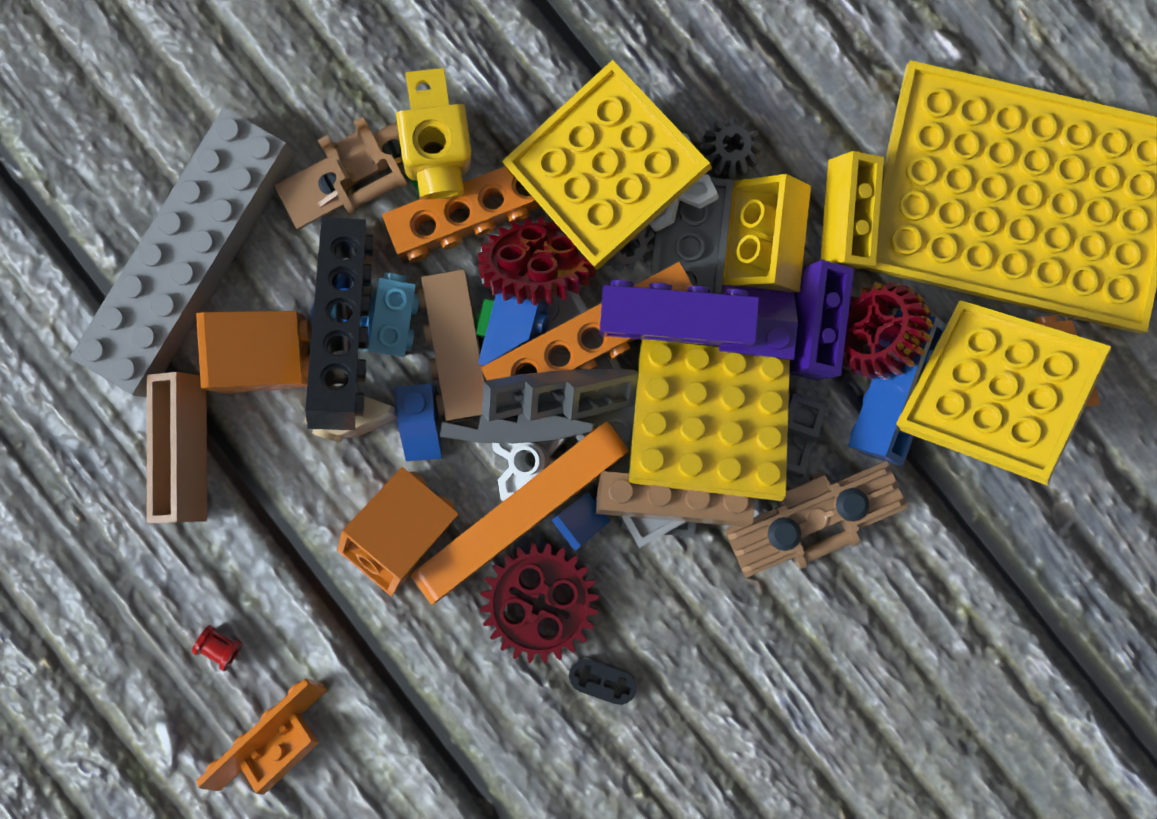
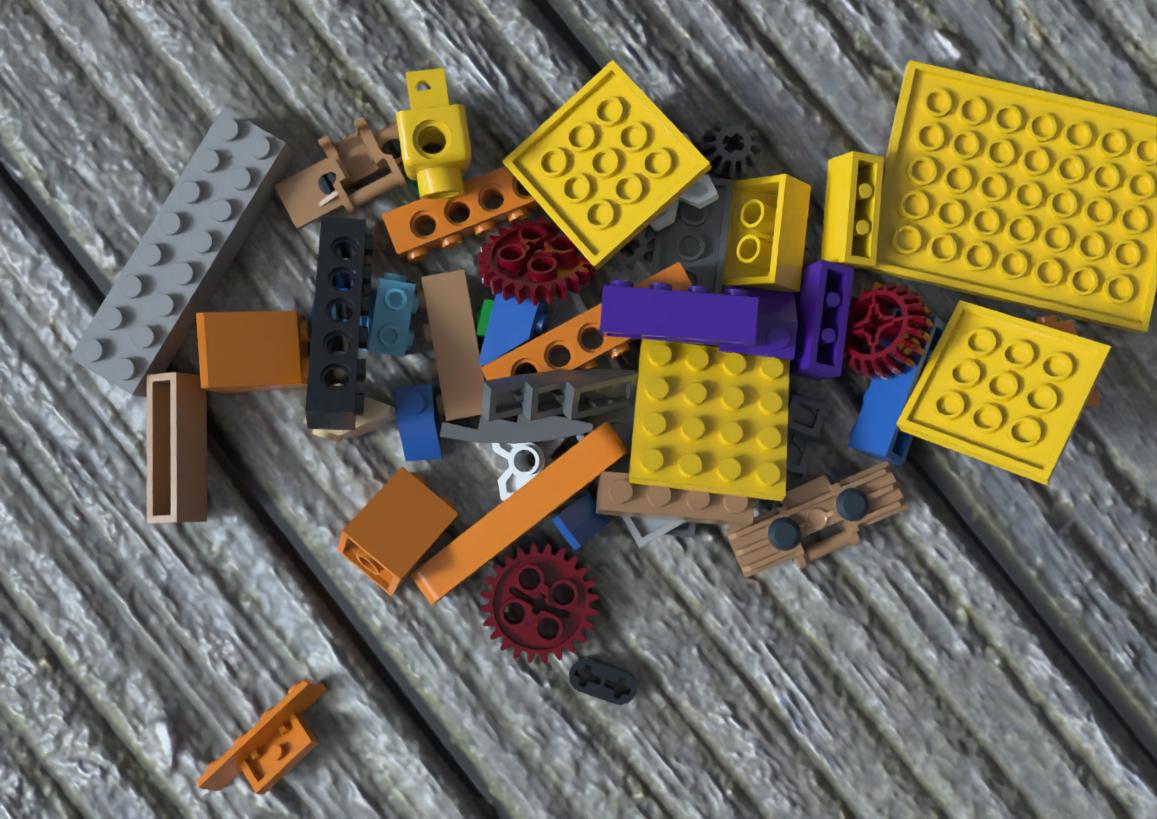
(217, 647): red bush -> none

